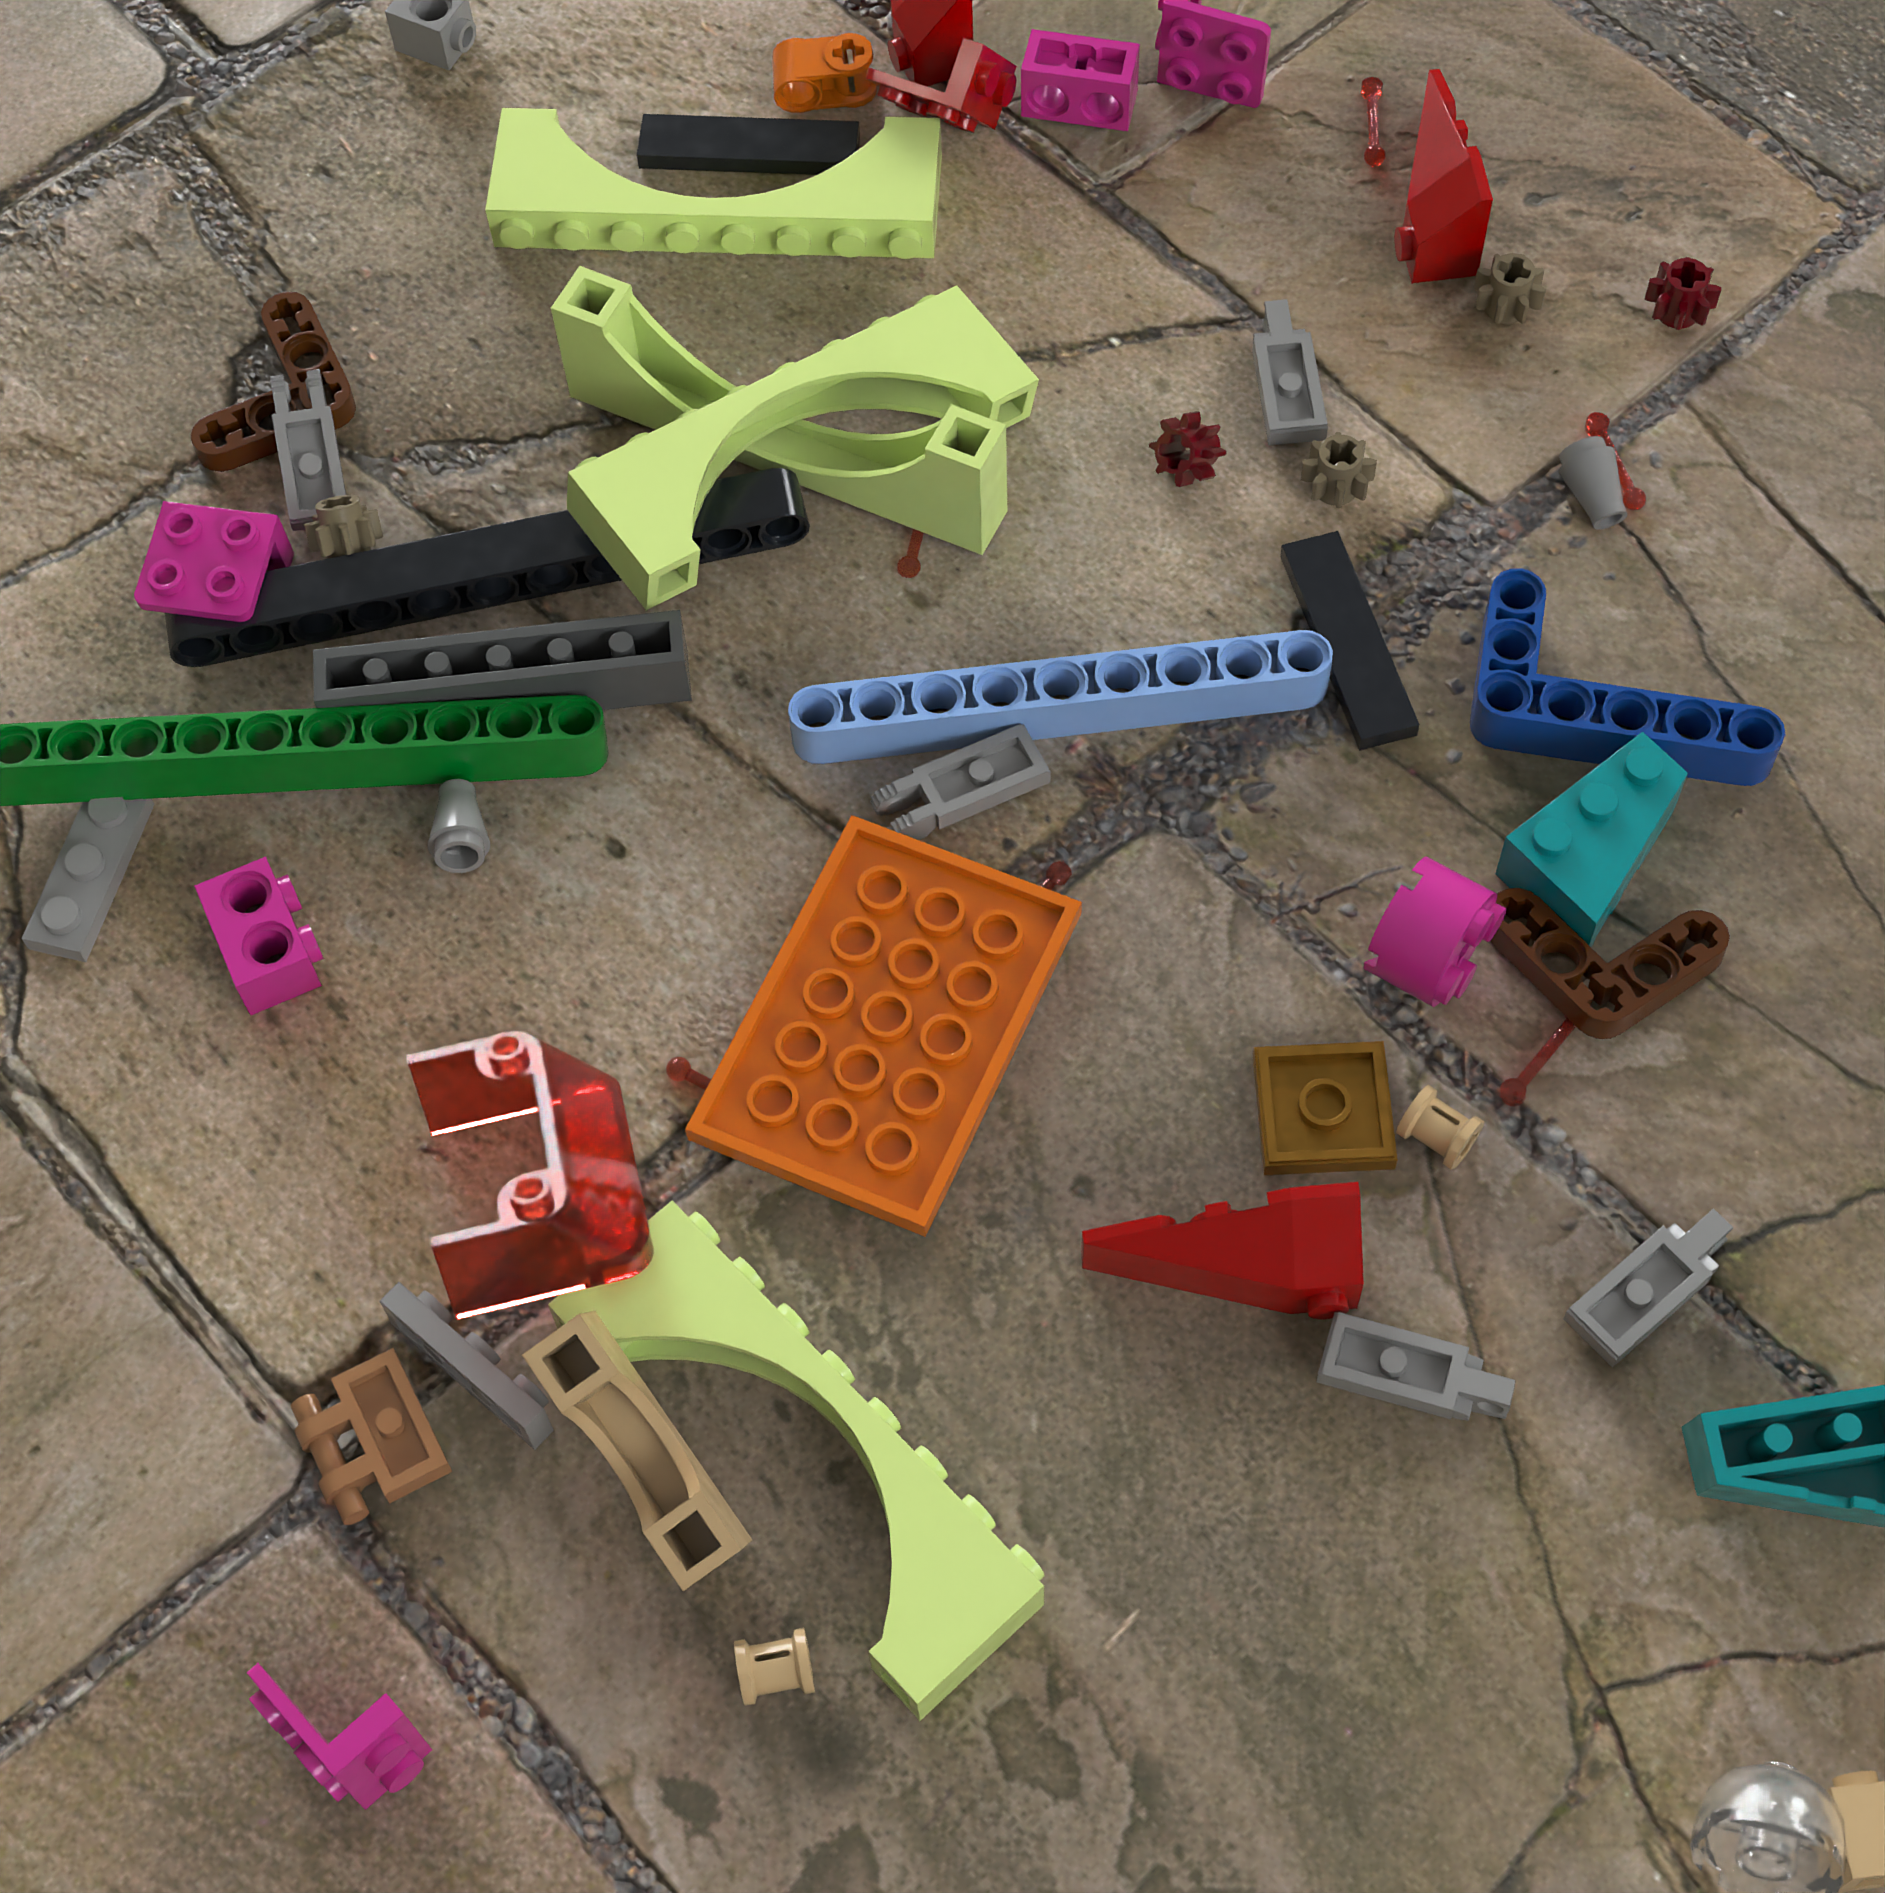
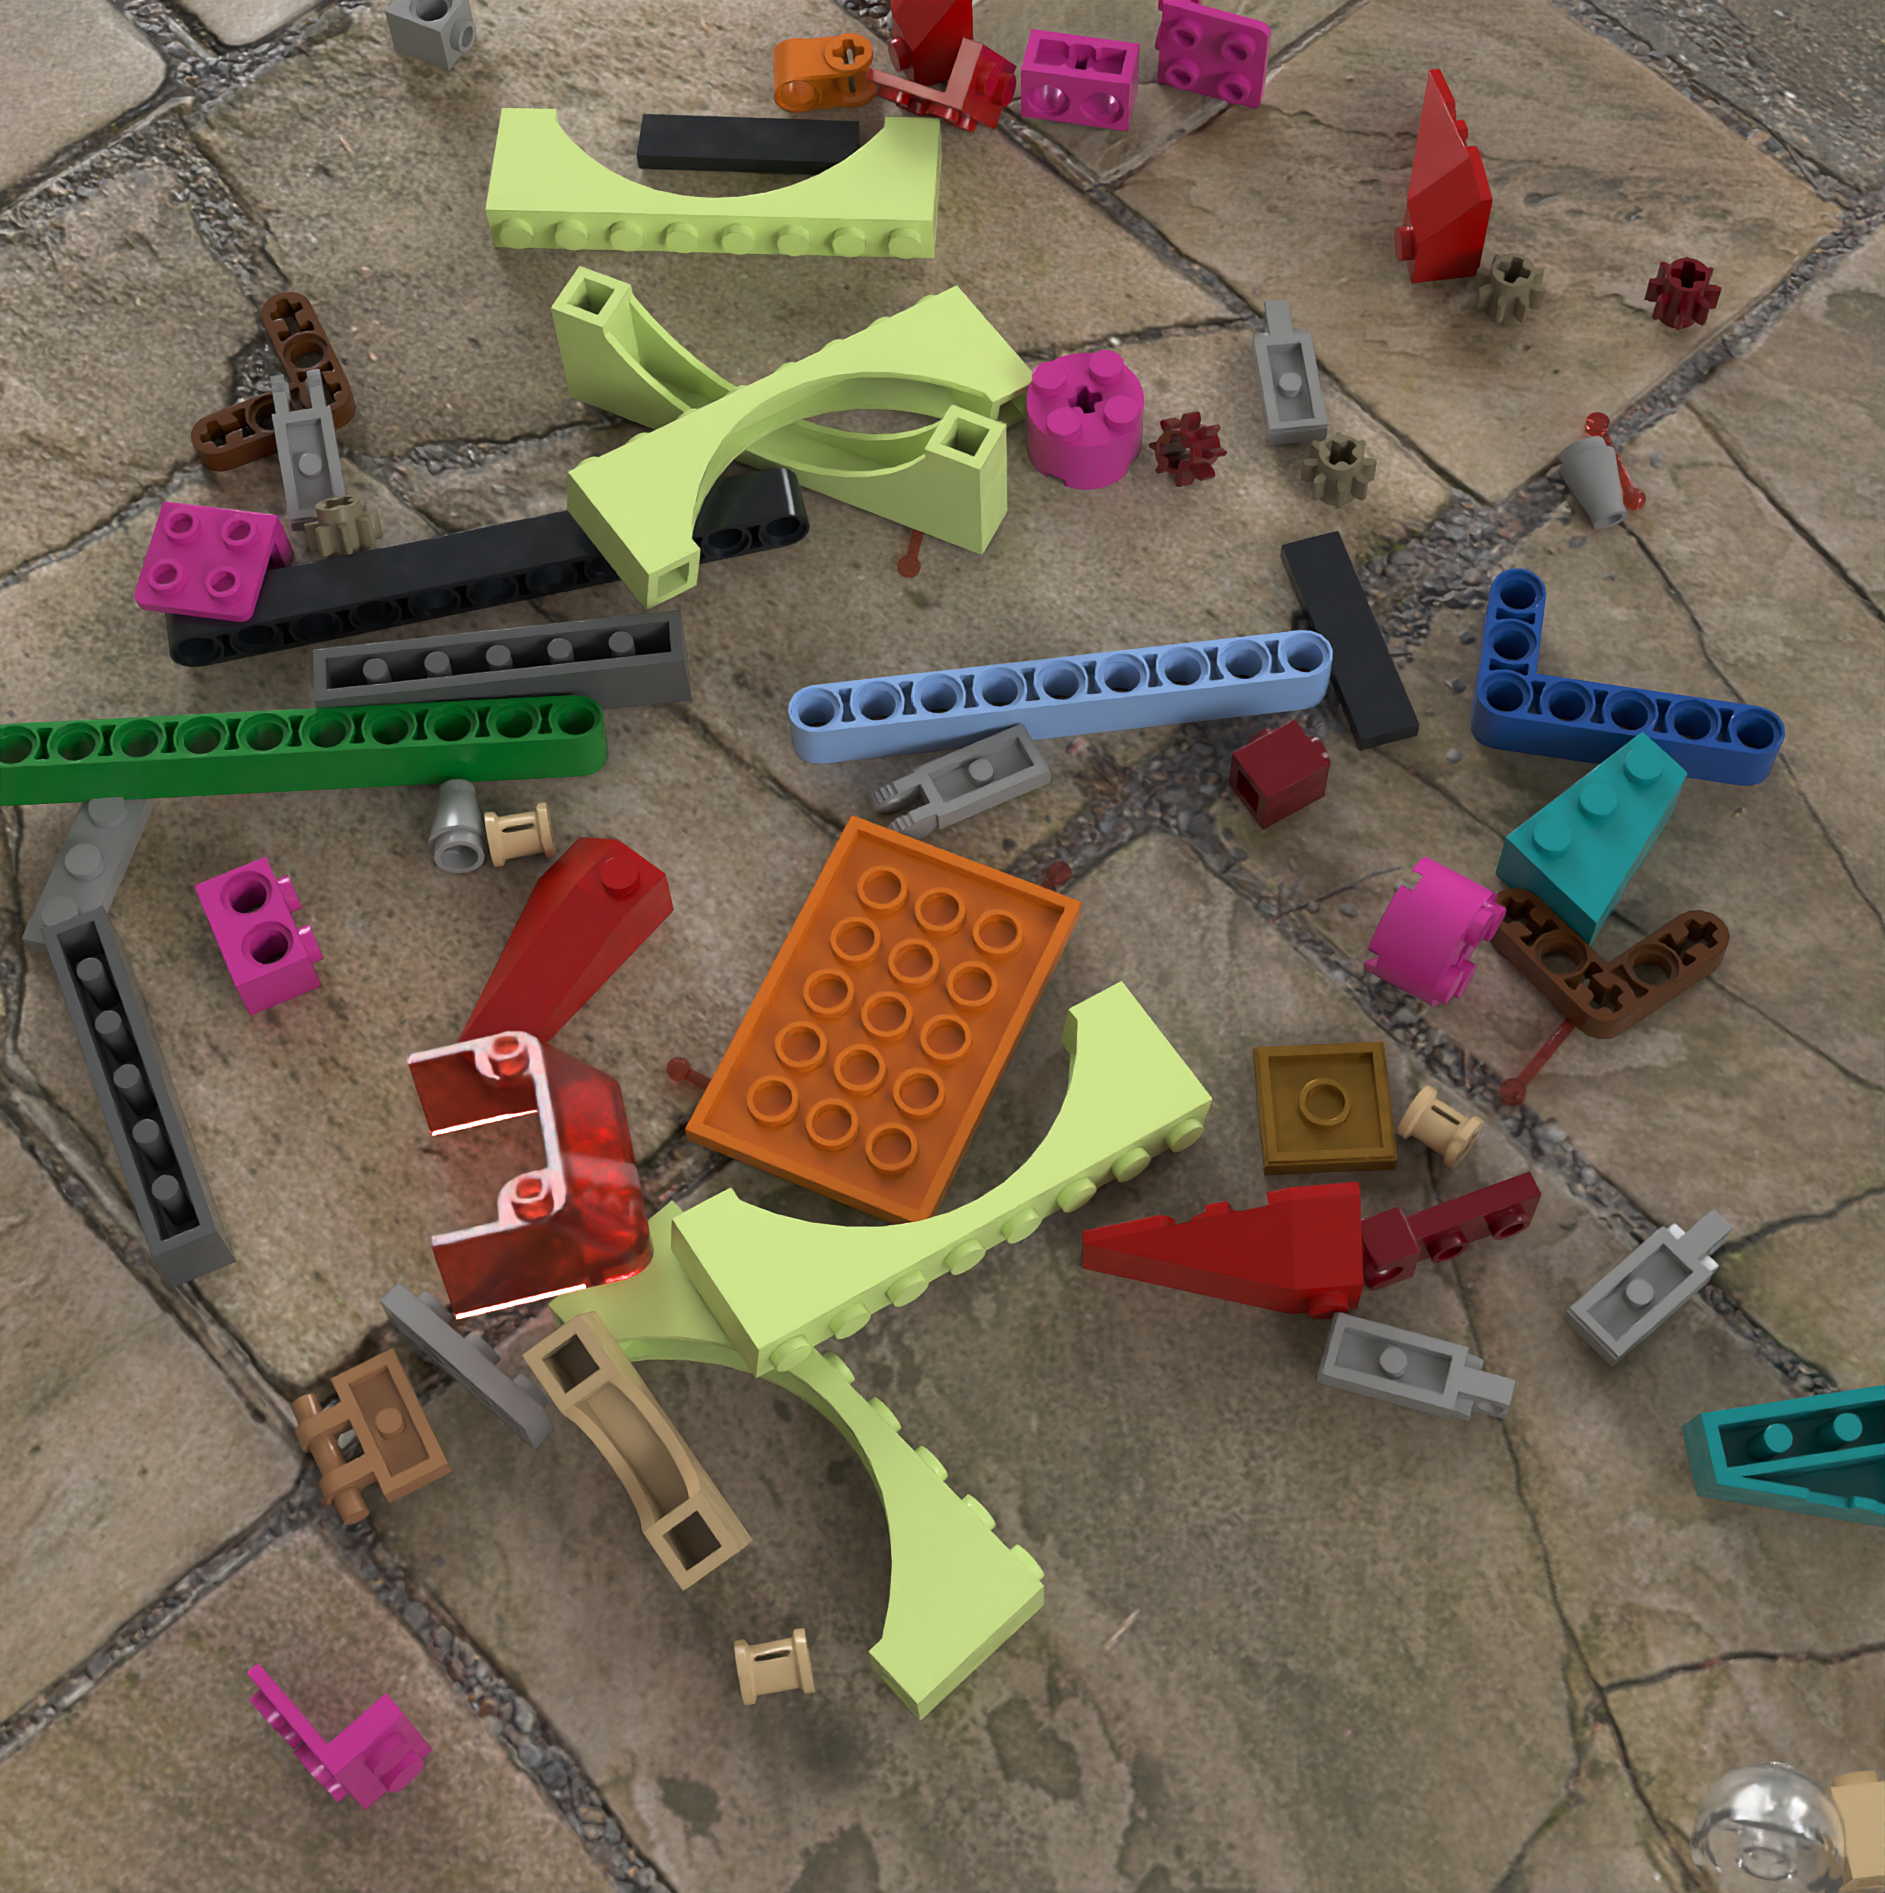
(138, 1097): none -> dark grey brick
(520, 834): none -> tan bush
(571, 938): none -> red wedge
(797, 1282): none -> yellowish green arch
(1084, 419): none -> dark pink brick
(1279, 772): none -> dark red brick
(1372, 90): clear red hinge -> none
(1444, 1231): none -> dark red plate

